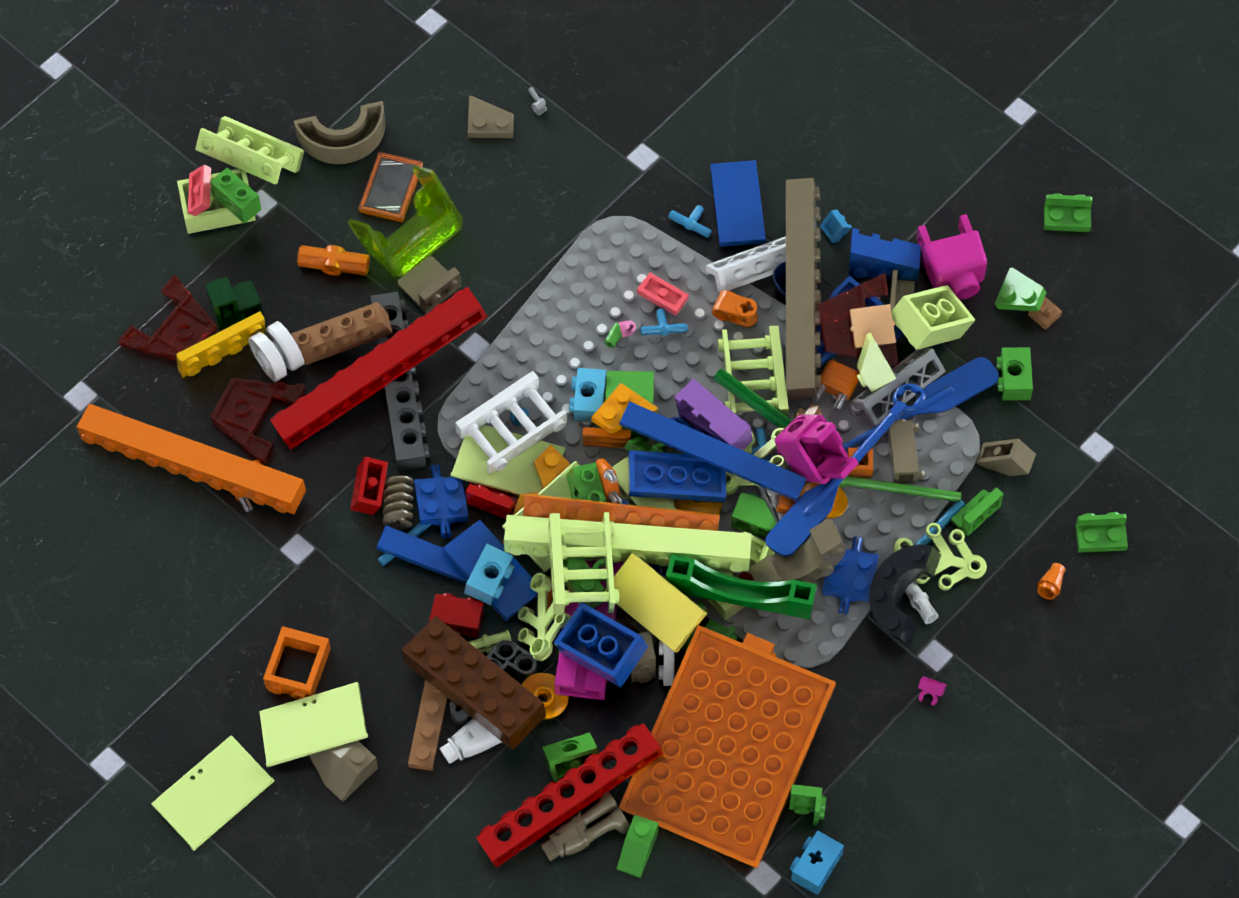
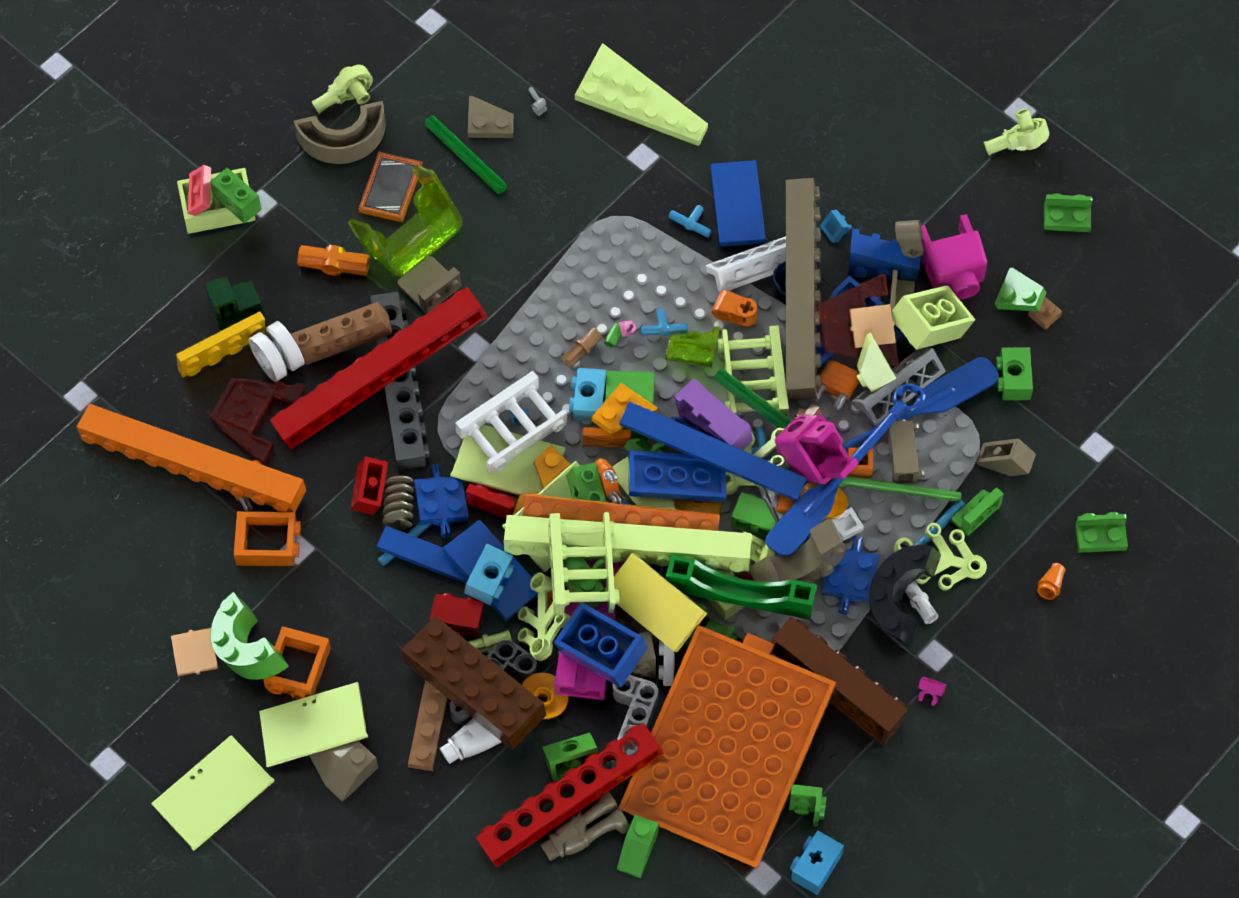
(180, 330): clear red wing -> none
(194, 652): none -> light nougat piece
(230, 644): none -> bright green brick
(249, 150): yellowish green fence -> none
(266, 557): none -> orange window
(349, 85): none -> yellowish green pin
(465, 154): none -> green axle
(581, 347): none -> medium nougat axle
(626, 92): none -> yellowish green wing
(637, 705): none -> white beam
(662, 294): coral plate -> none
(694, 347): none -> clear neon green wing
(848, 524): none -> white plate
(854, 693): none -> reddish brown brick
(909, 237): none -> dark tan piece
(1026, 135): none -> yellowish green pin

